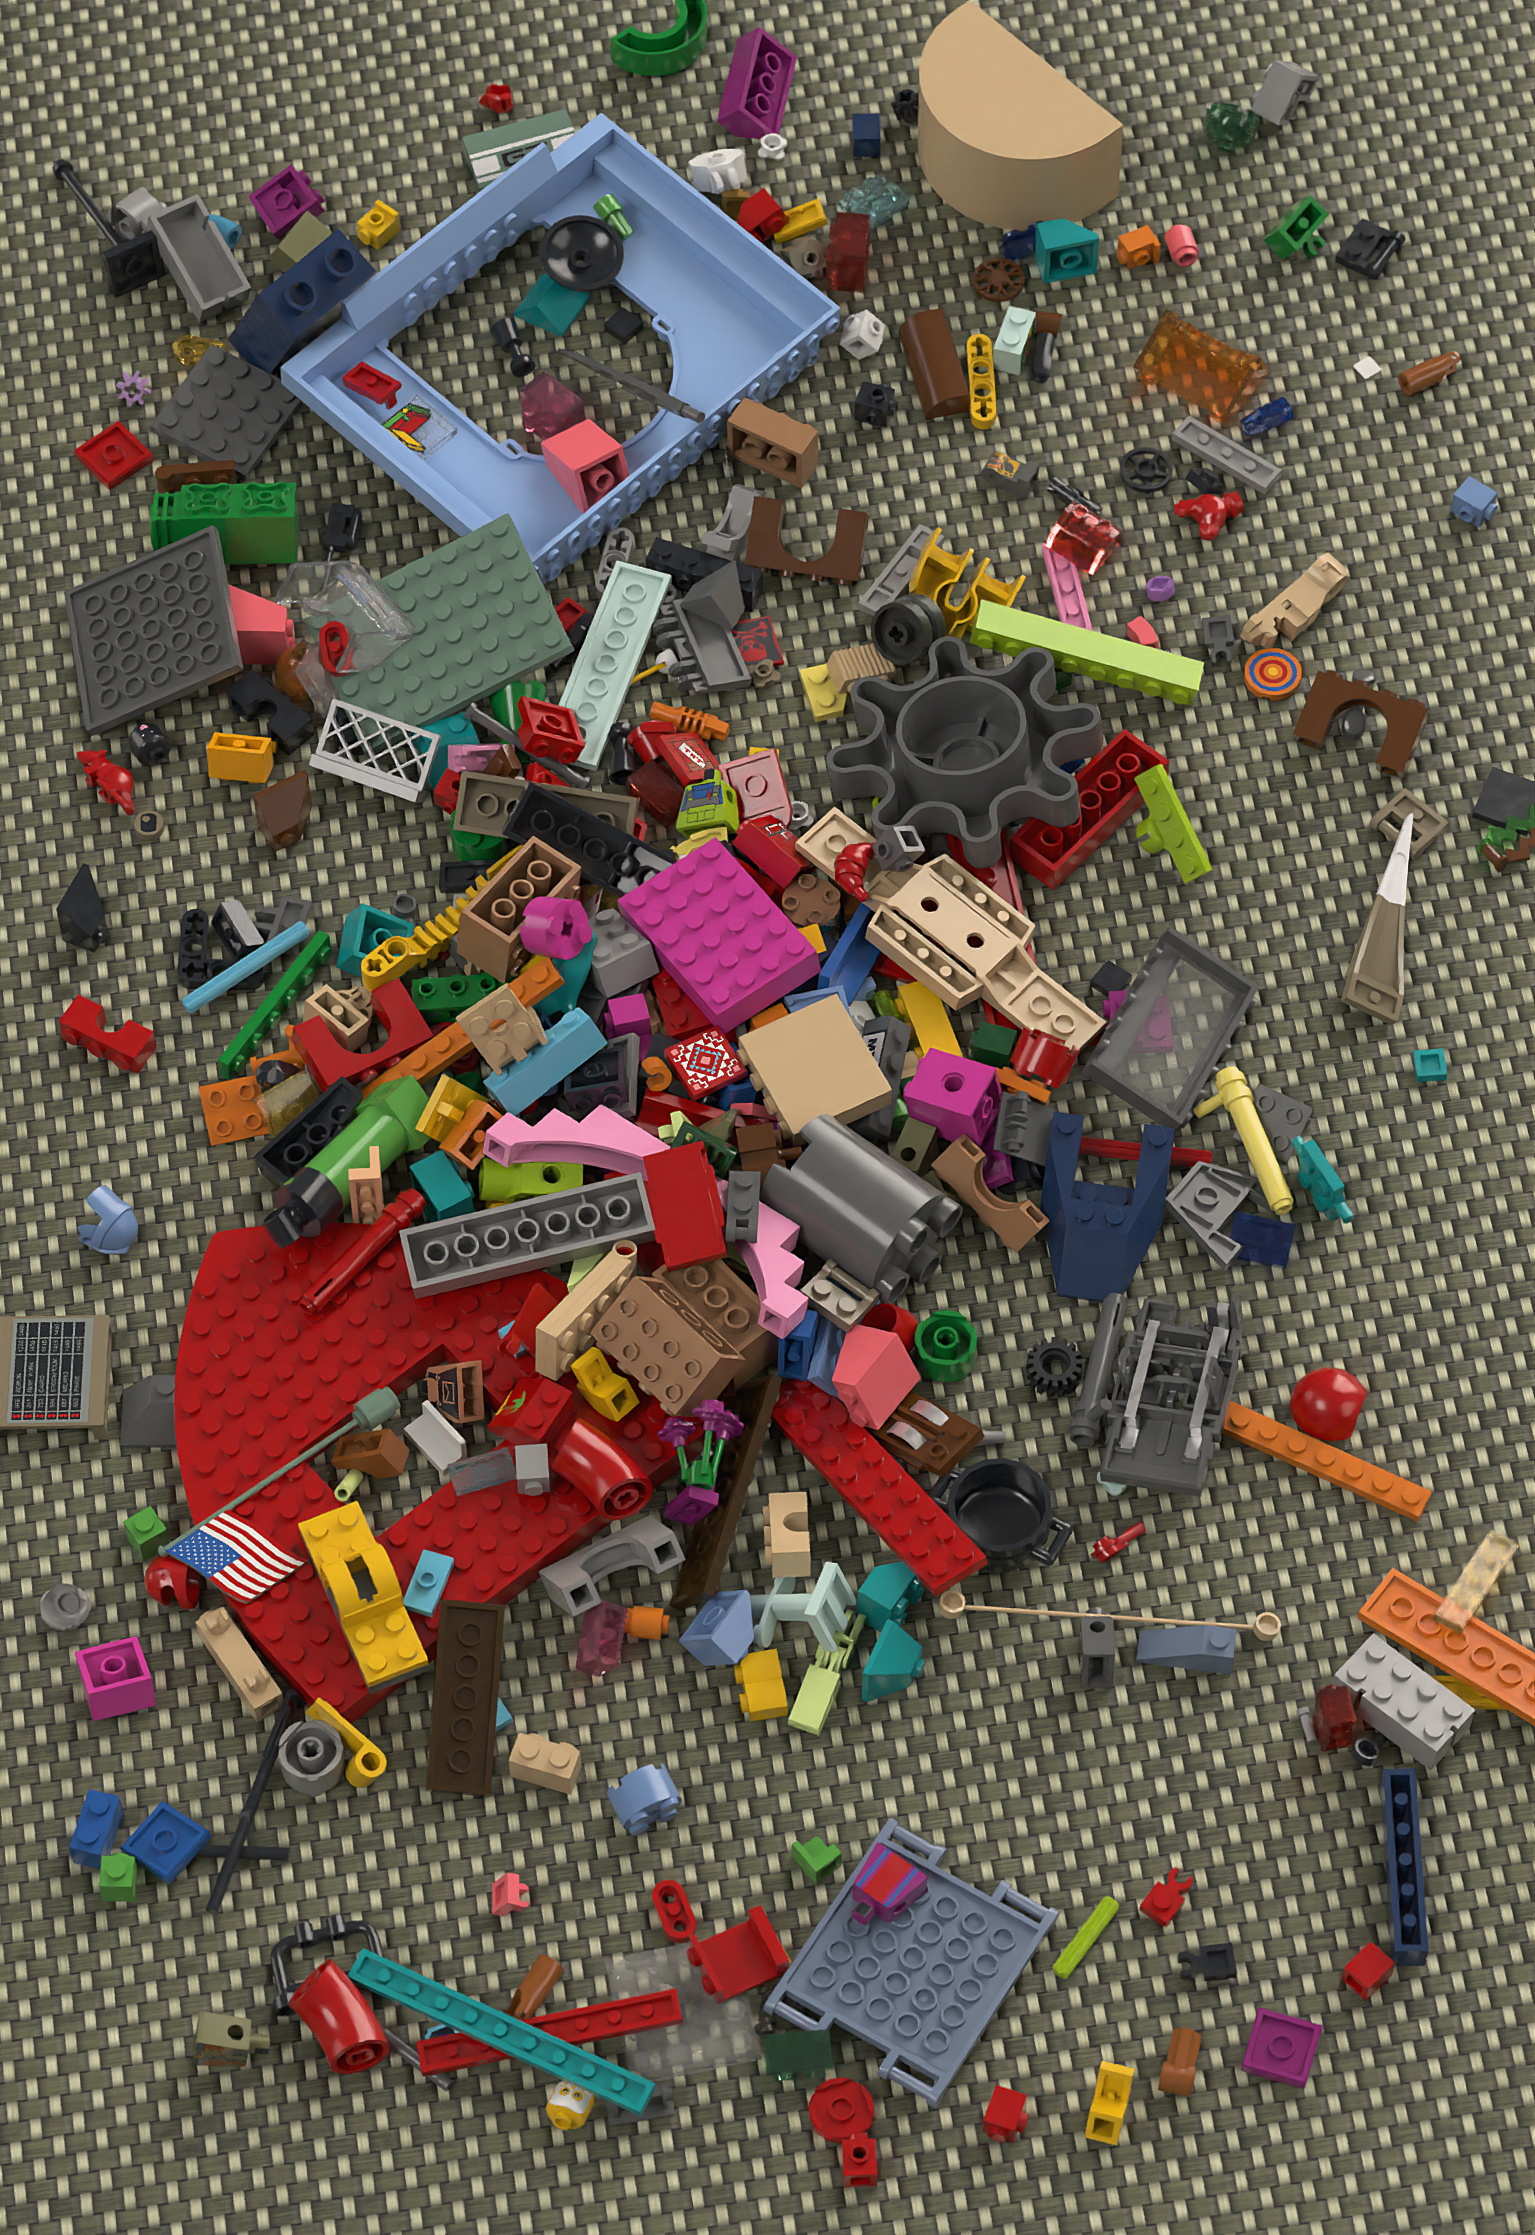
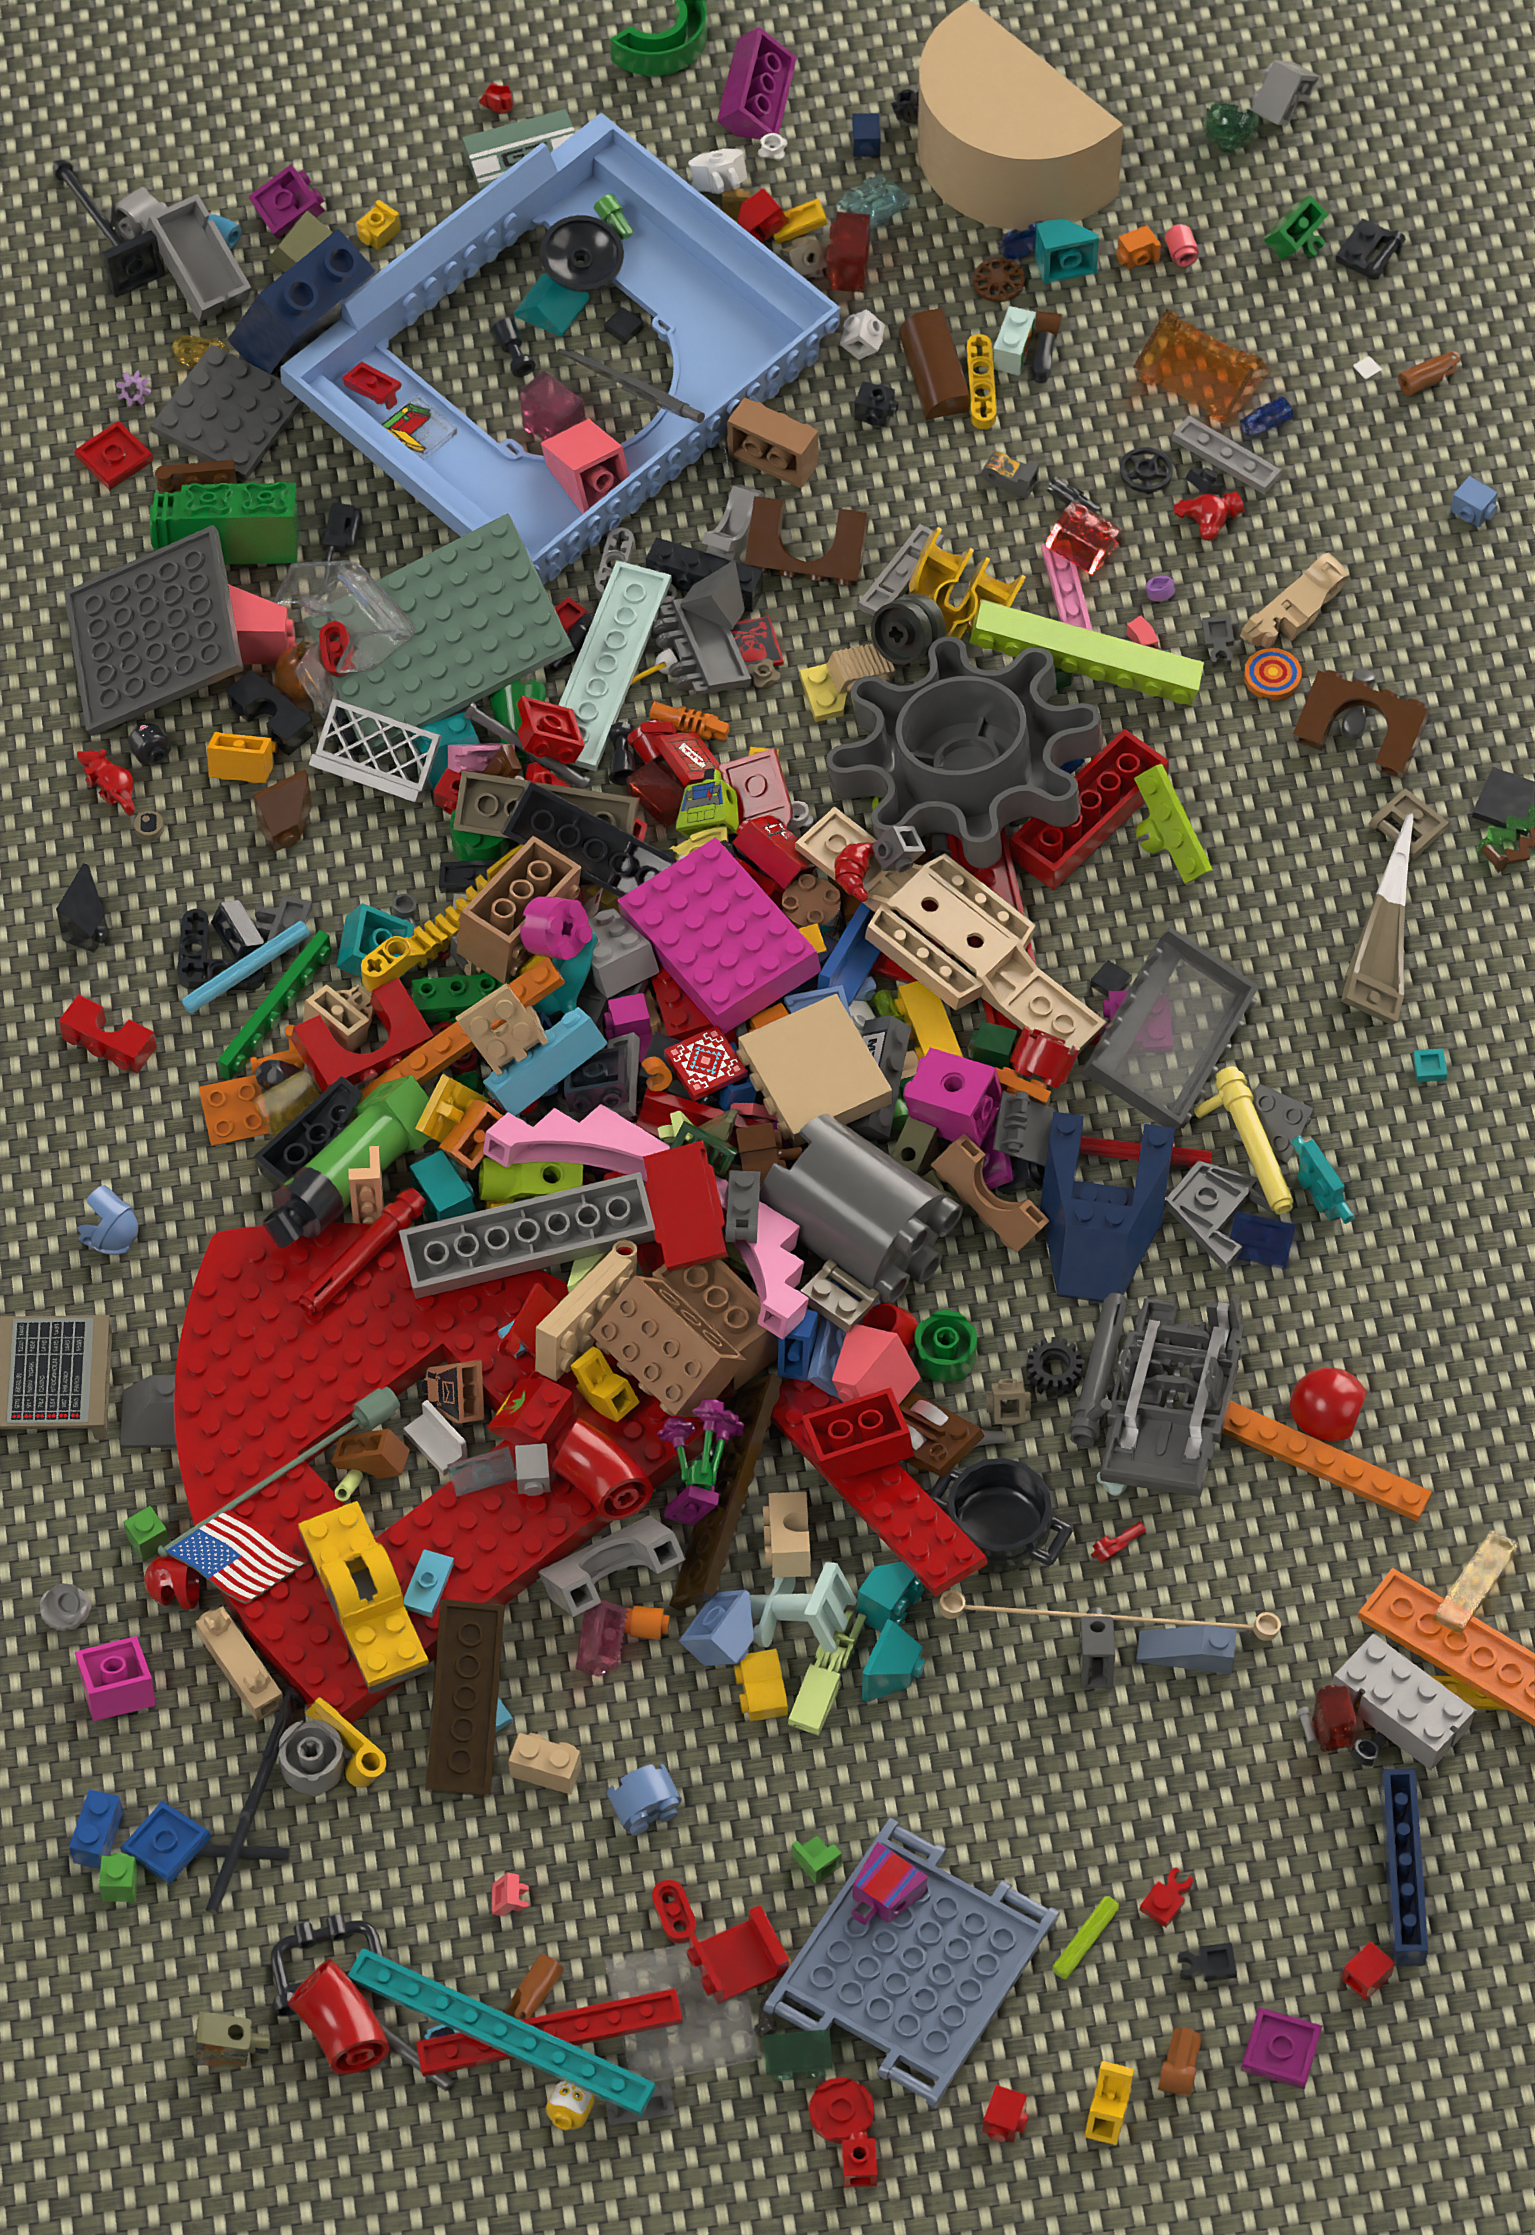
(859, 1434): none -> red brick
(1009, 1412): none -> dark tan brick

